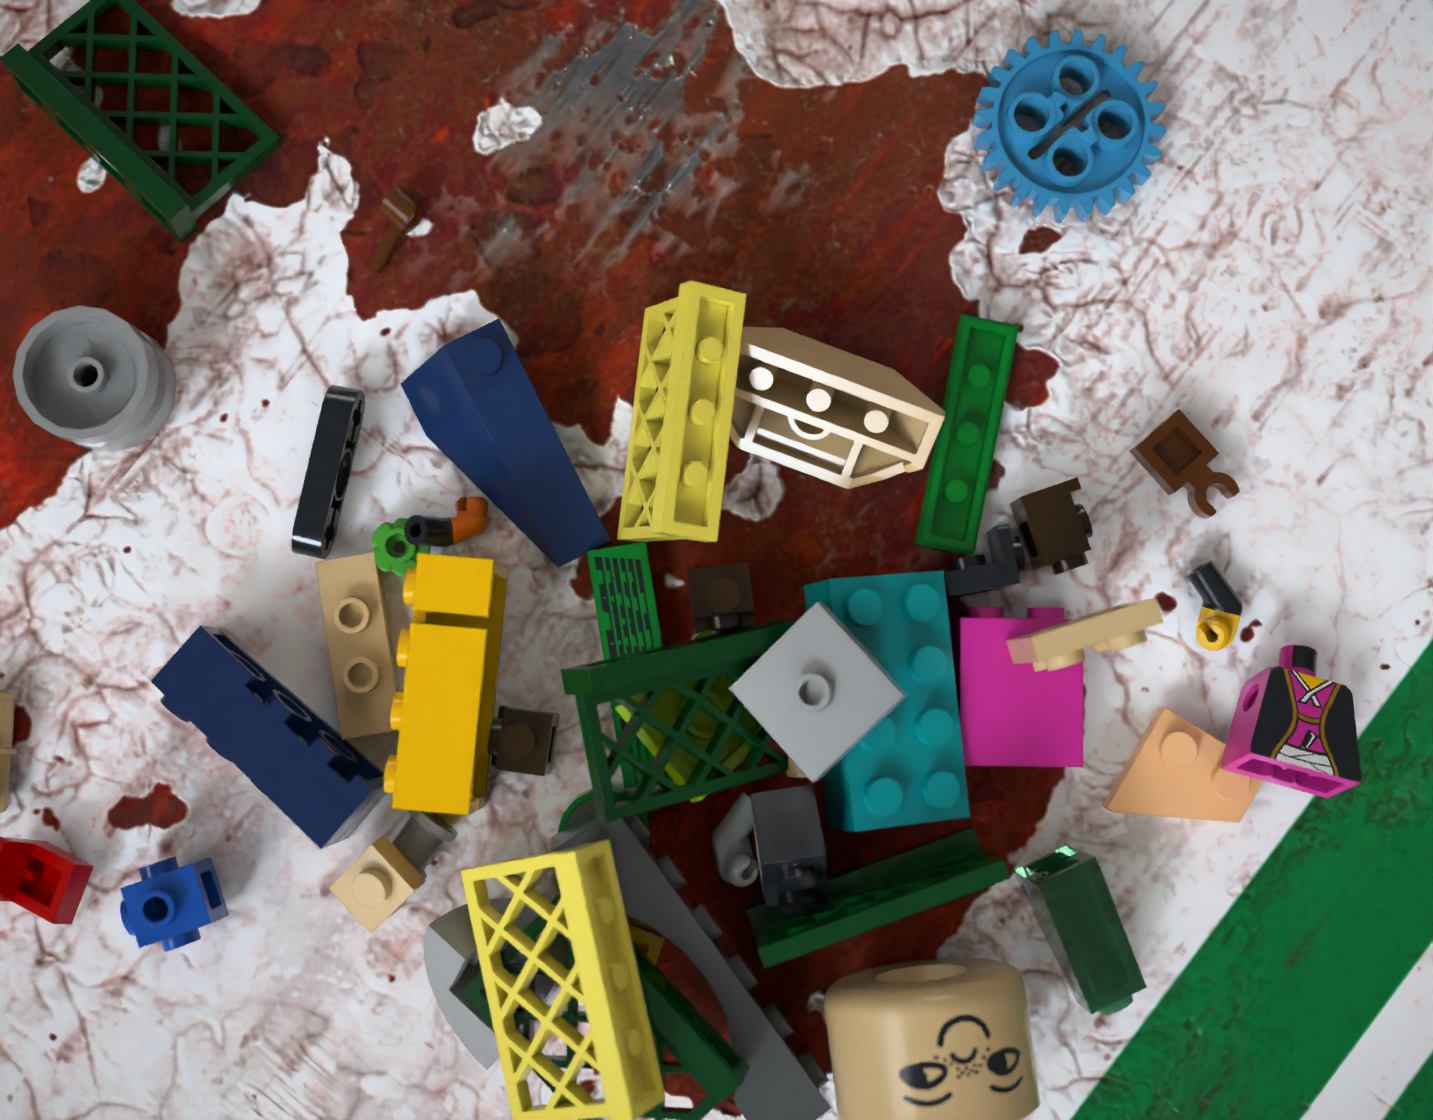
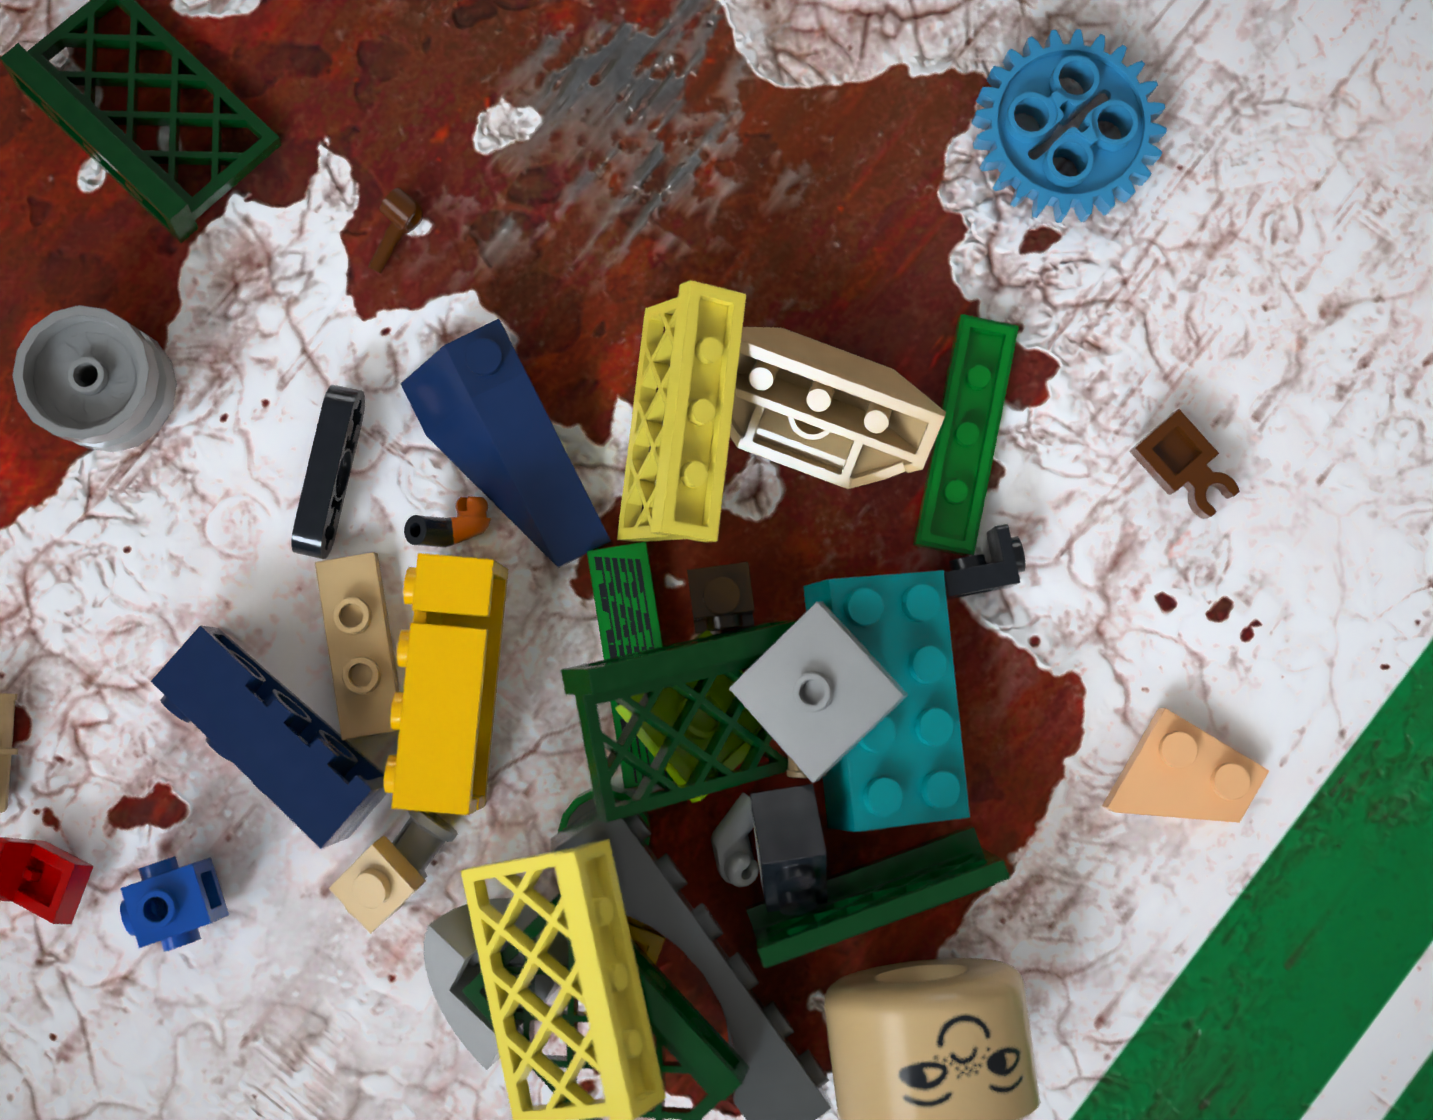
(385, 554): bright green plate -> none
(523, 740): dark brown brick -> none
(1008, 708): dark pink brick -> none
(1054, 527): dark brown brick -> none
(1082, 928): clear green slope -> none
(1103, 630): tan plate -> none
(1219, 610): arm -> none
(1295, 728): torso -> none

